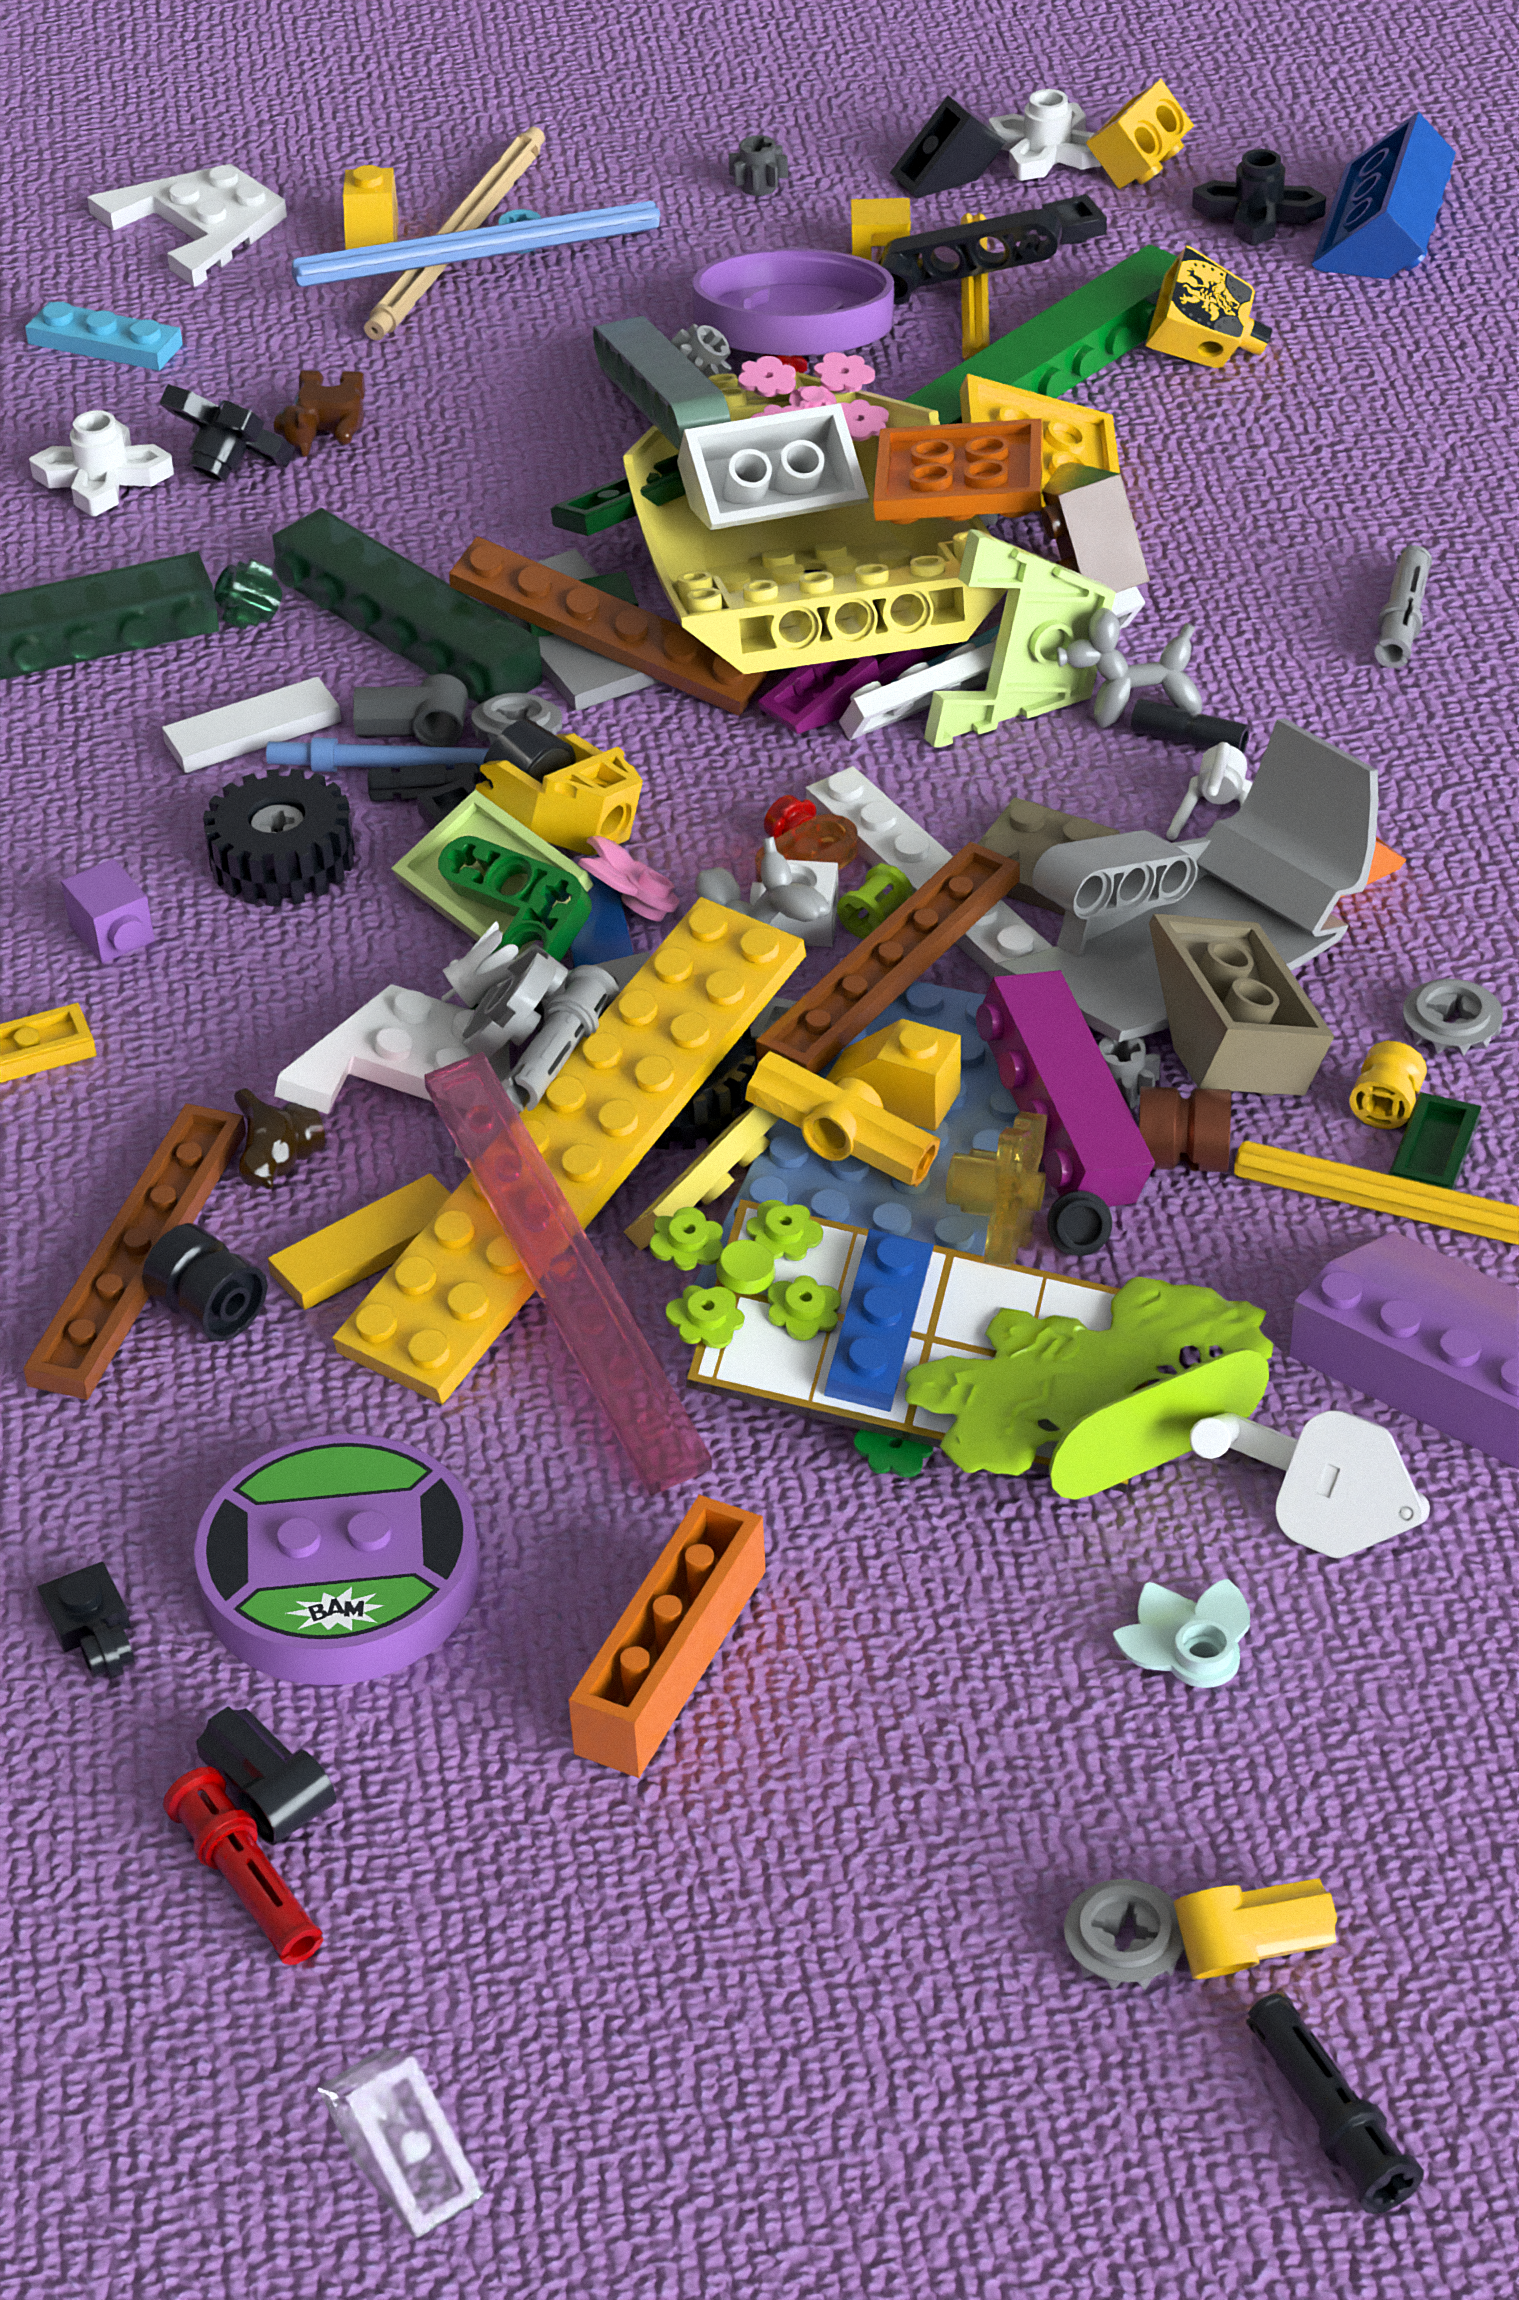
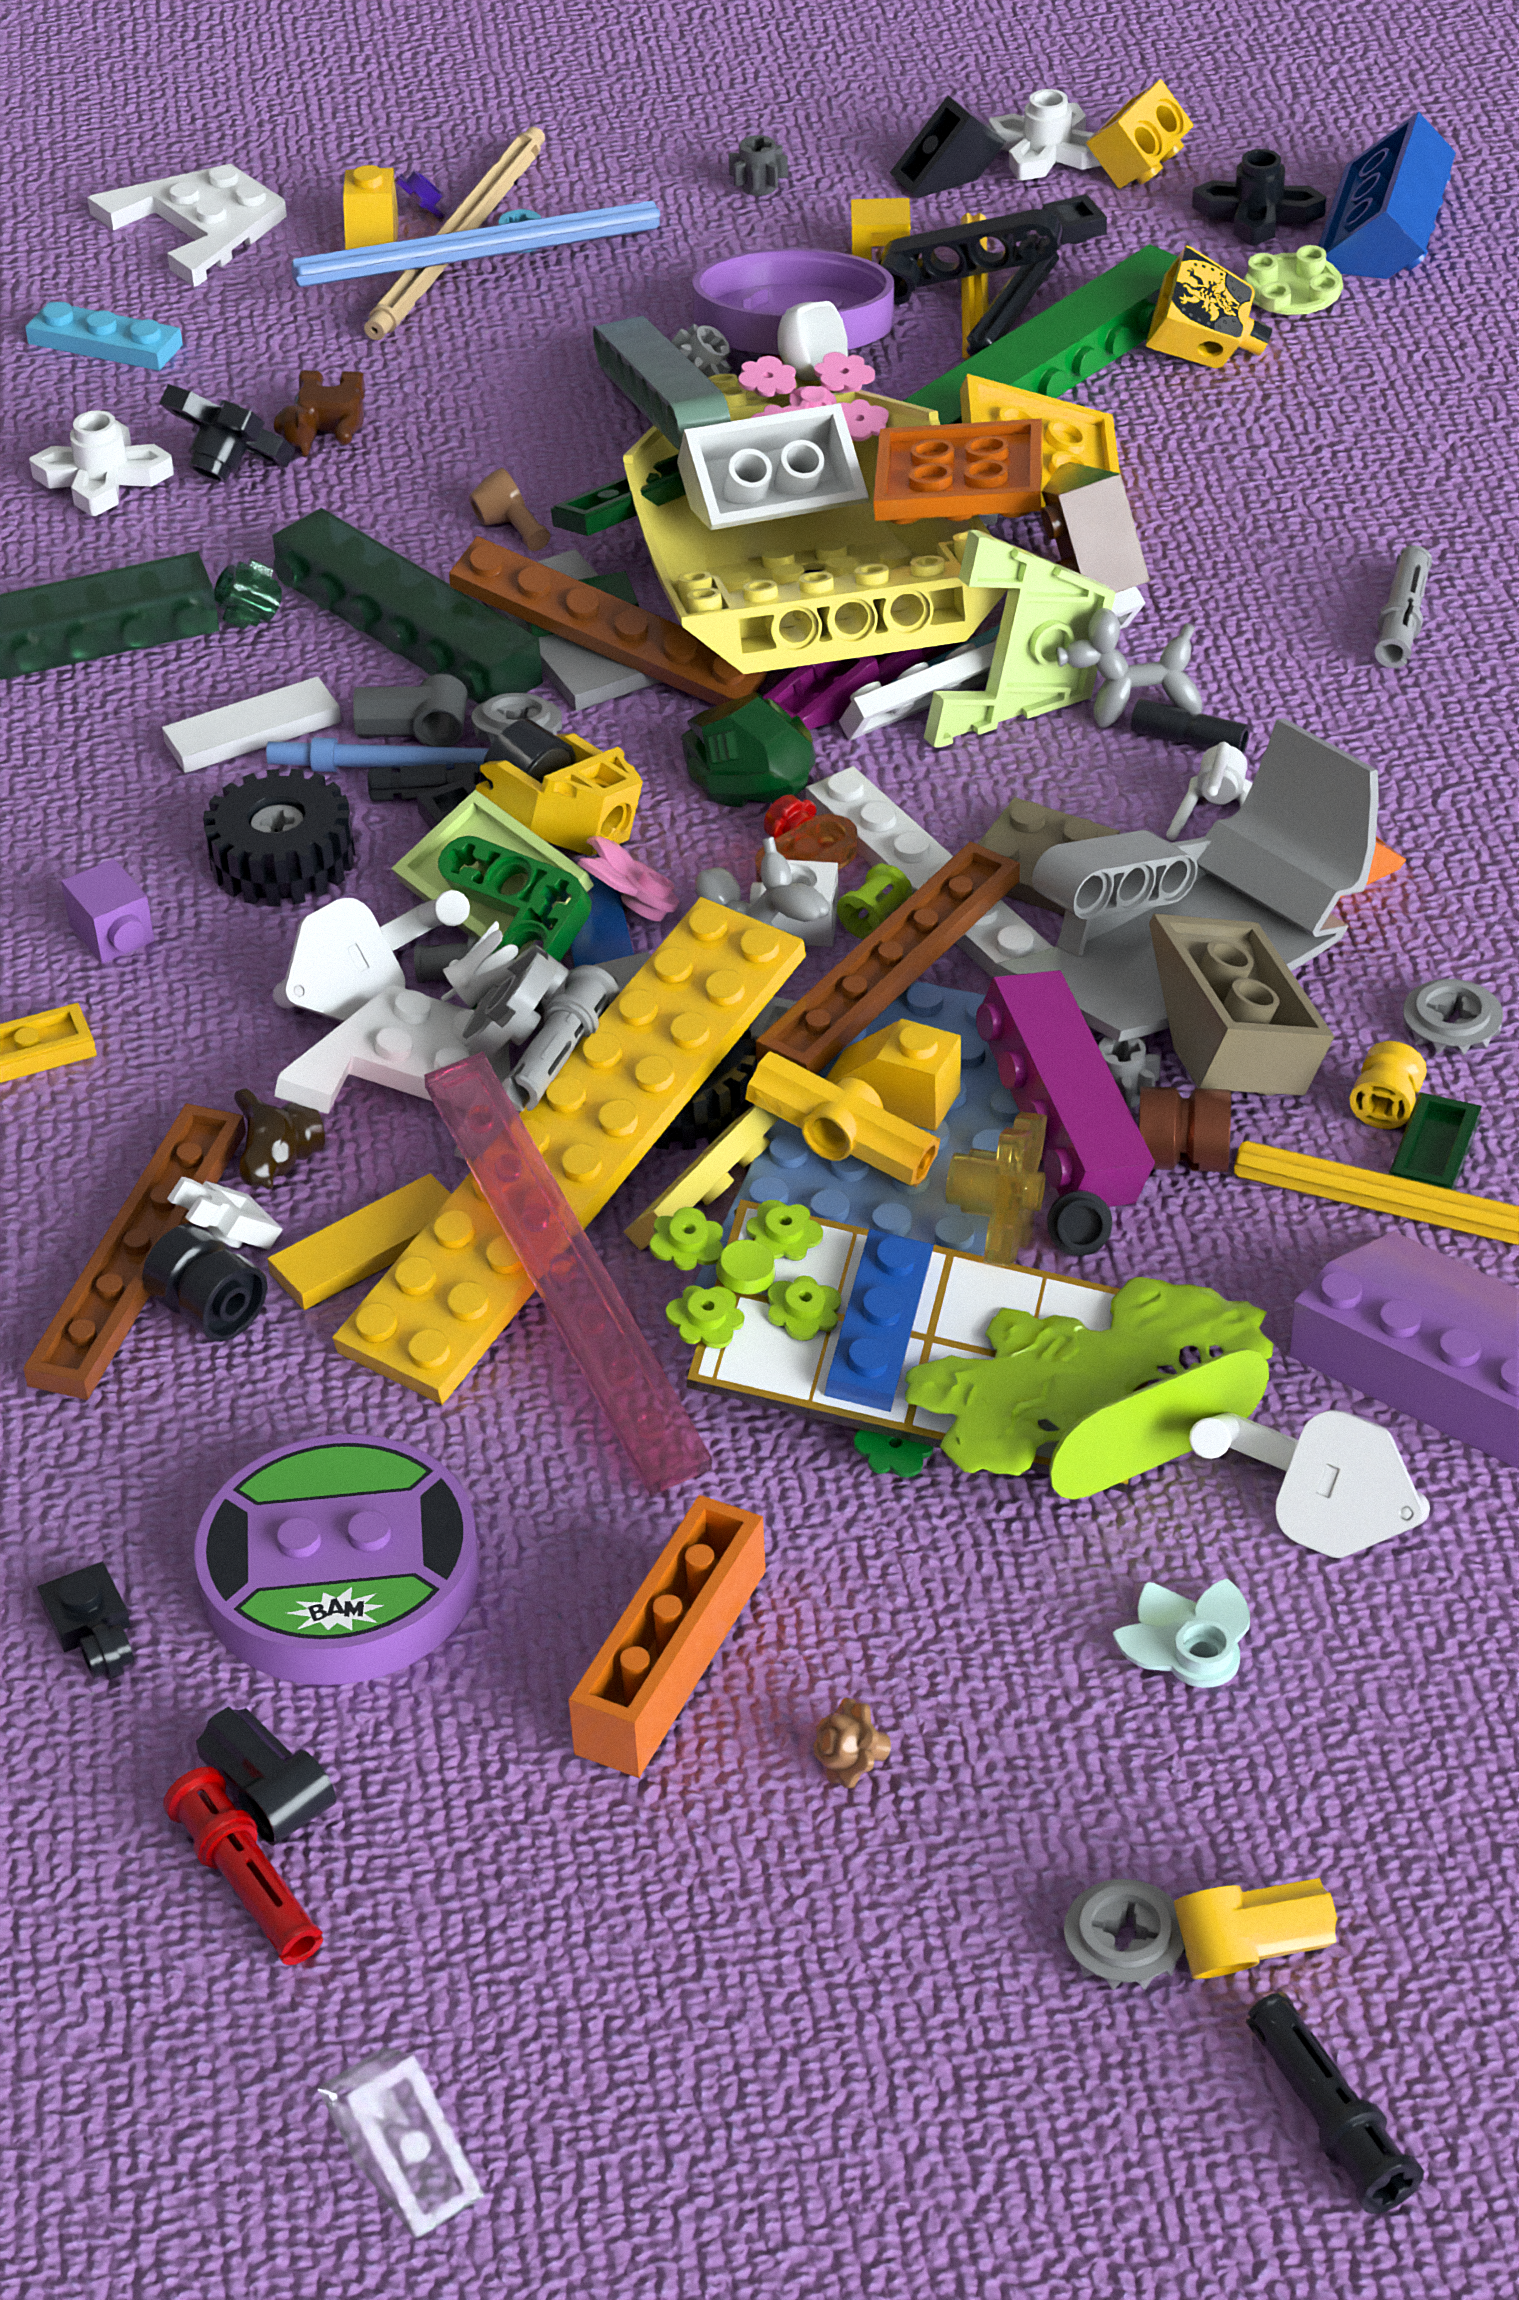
(226, 1213): none -> white plate
(349, 959): none -> white piece
(422, 191): none -> dark purple plate
(432, 959): none -> dark grey pin
(500, 501): none -> medium nougat bar
(748, 751): none -> dark green helmet
(808, 334): none -> white hair
(849, 1743): none -> medium nougat plant
(1009, 303): none -> black axle
(1294, 281): none -> yellowish green dish

